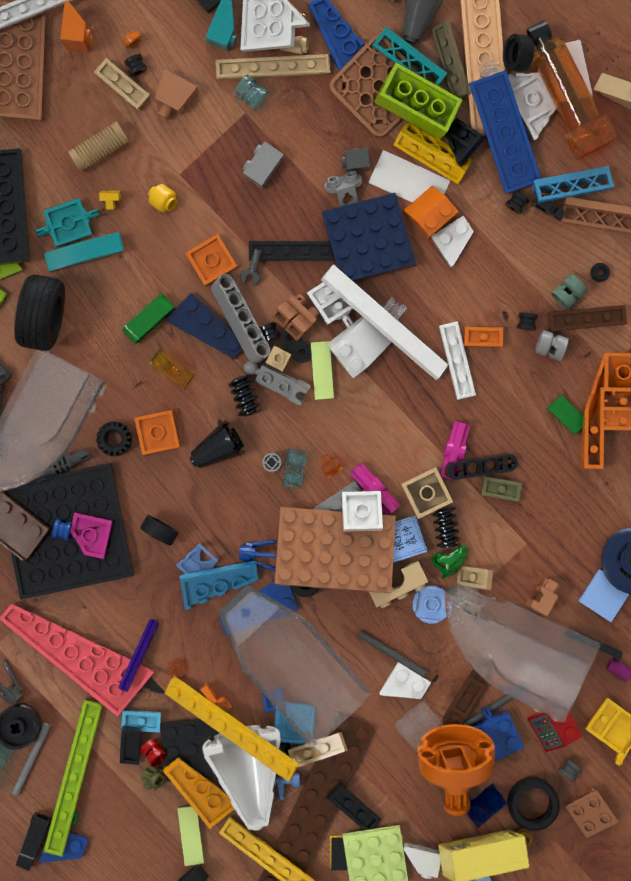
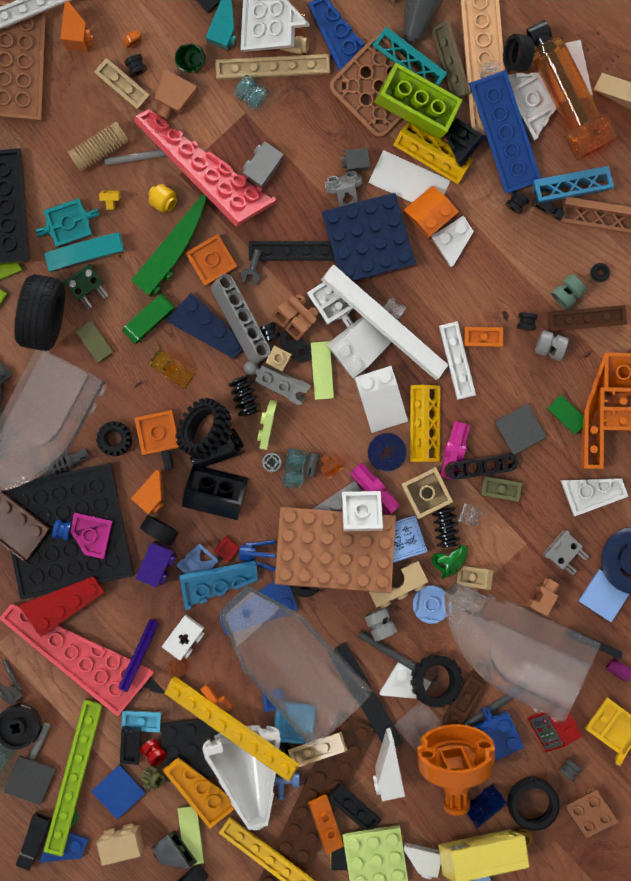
(29, 780): none -> dark grey tile
(59, 605): none -> red wing
(83, 281): none -> dark green piece
(94, 341): none -> olive tile
(118, 791): none -> blue tile
(120, 844): none -> tan brick
(134, 157): none -> light grey bar
(151, 493): none -> orange slope
(155, 564): none -> dark purple brick
(167, 460): none -> black tile
(169, 253): none -> green slope
(173, 852): none -> black slope
(175, 645): none -> white brick
(190, 58): none -> dark green hair
(208, 445): none -> black tyre
(214, 177): none -> coral wing
(214, 492): none -> black slope
(227, 549): none -> red tile
(267, 419): none -> yellowish green wing
(312, 464): none -> dark grey pin
(326, 824): none -> orange plate
(372, 706): none -> black tile
(380, 624): none -> light grey wheel
(381, 399): none -> white slope
(388, 776): none -> white slope
(397, 456): none -> clear blue piece
(421, 423): none -> yellow fence
(454, 681): none -> black tyre
(470, 515): none -> clear tile
(520, 429): none -> dark grey tile
(562, 549): none -> light grey piece
(592, 493): none -> white wing

